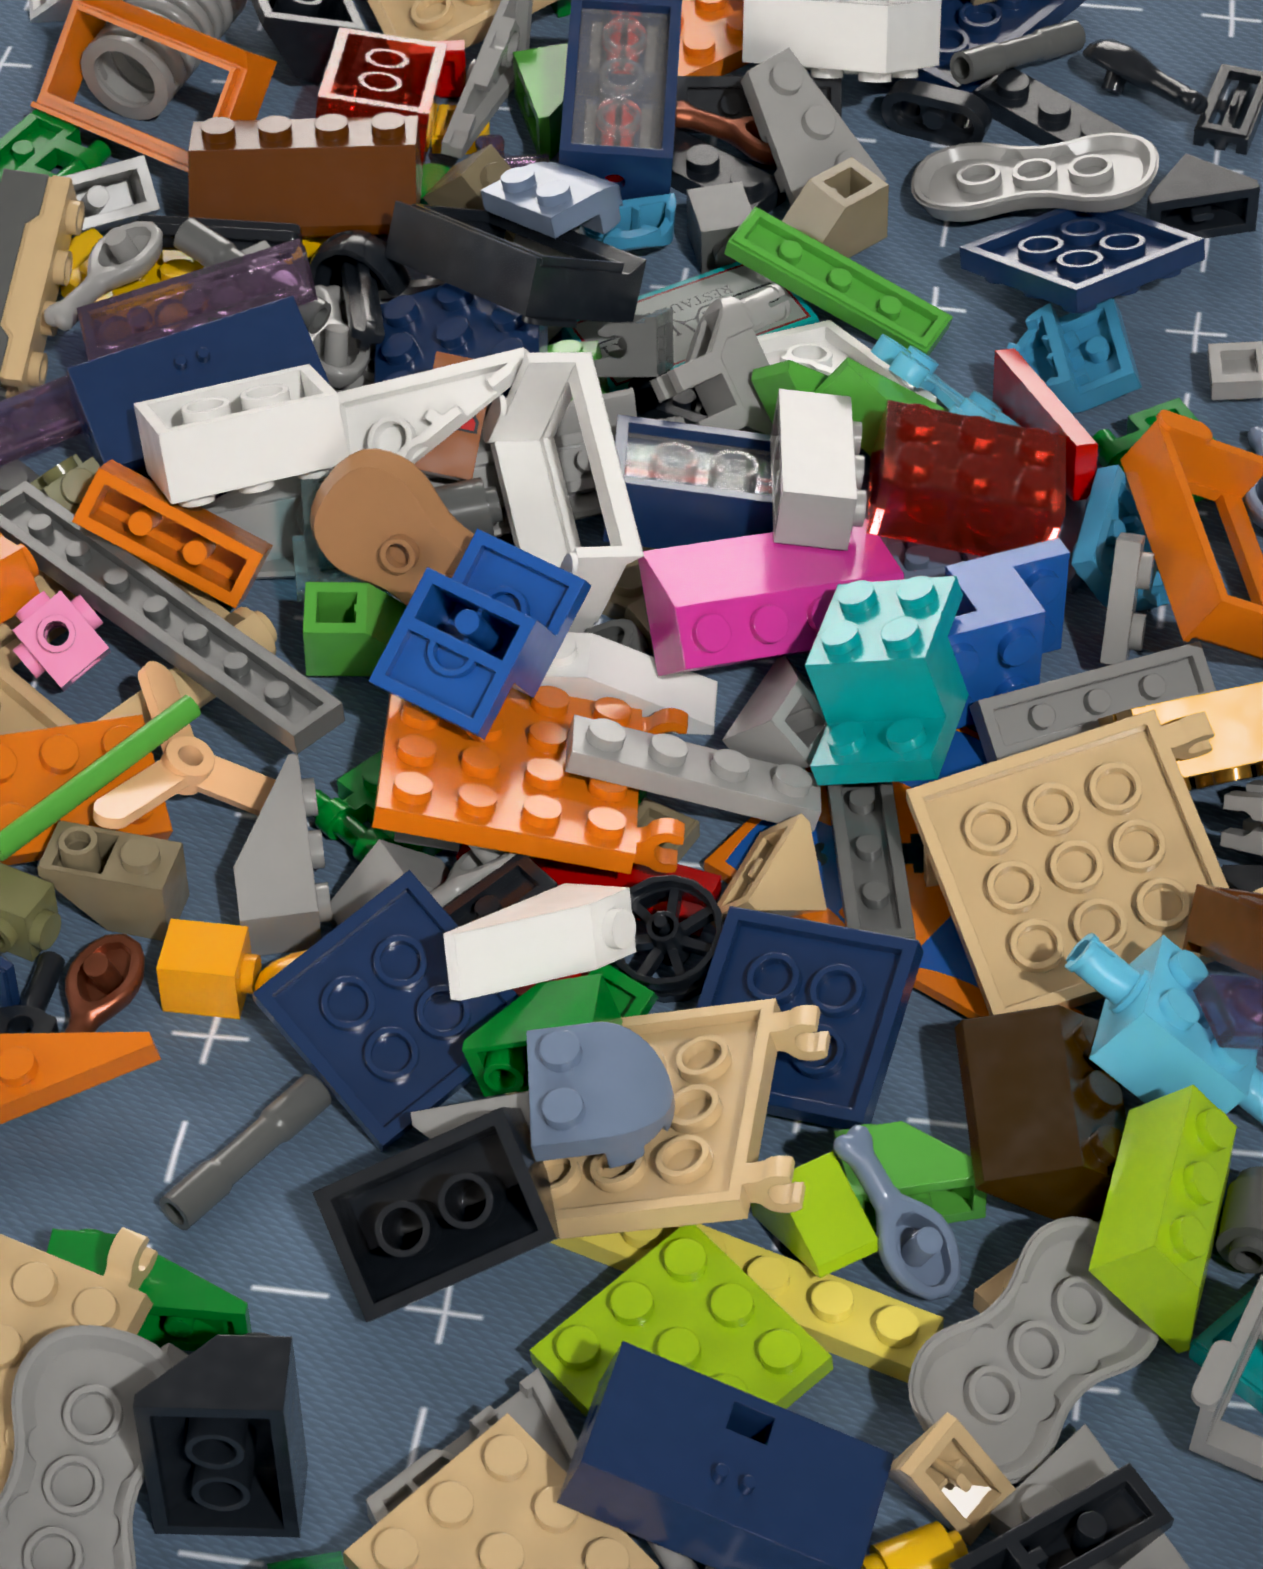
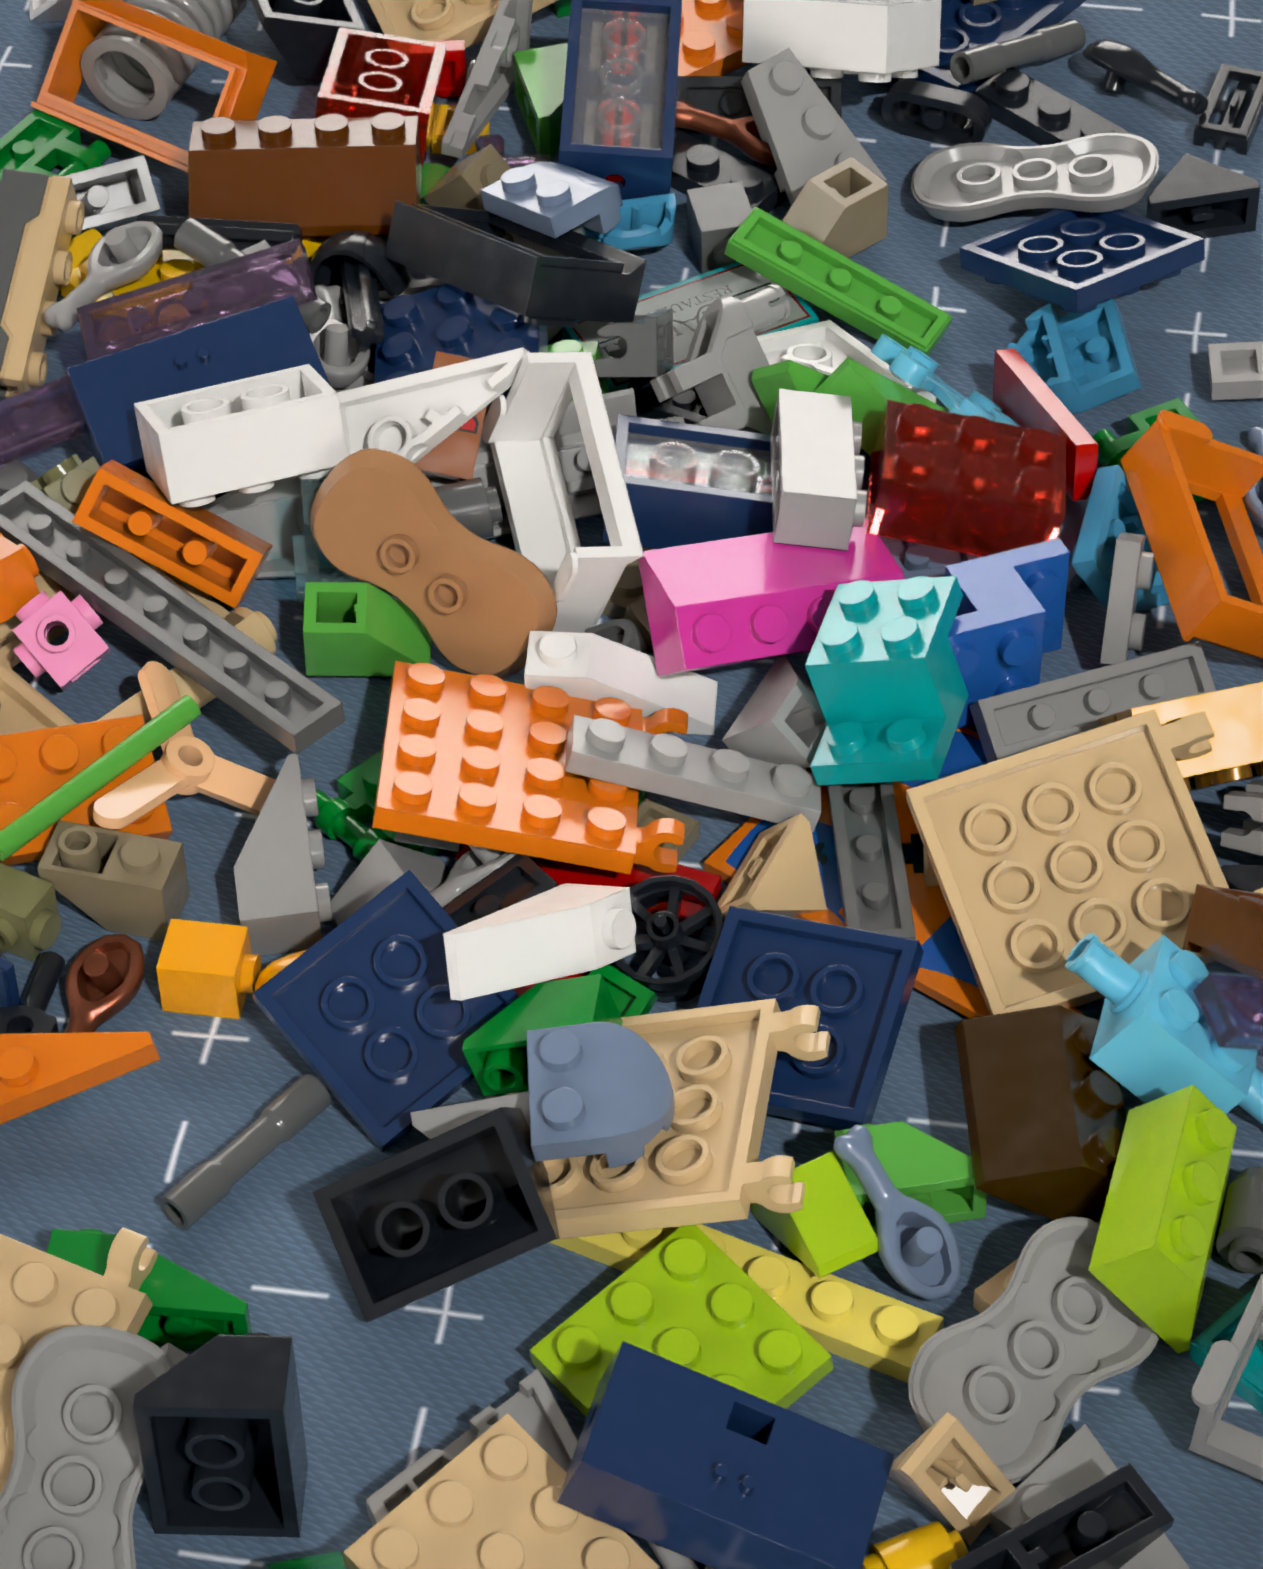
(480, 633): blue bracket -> none

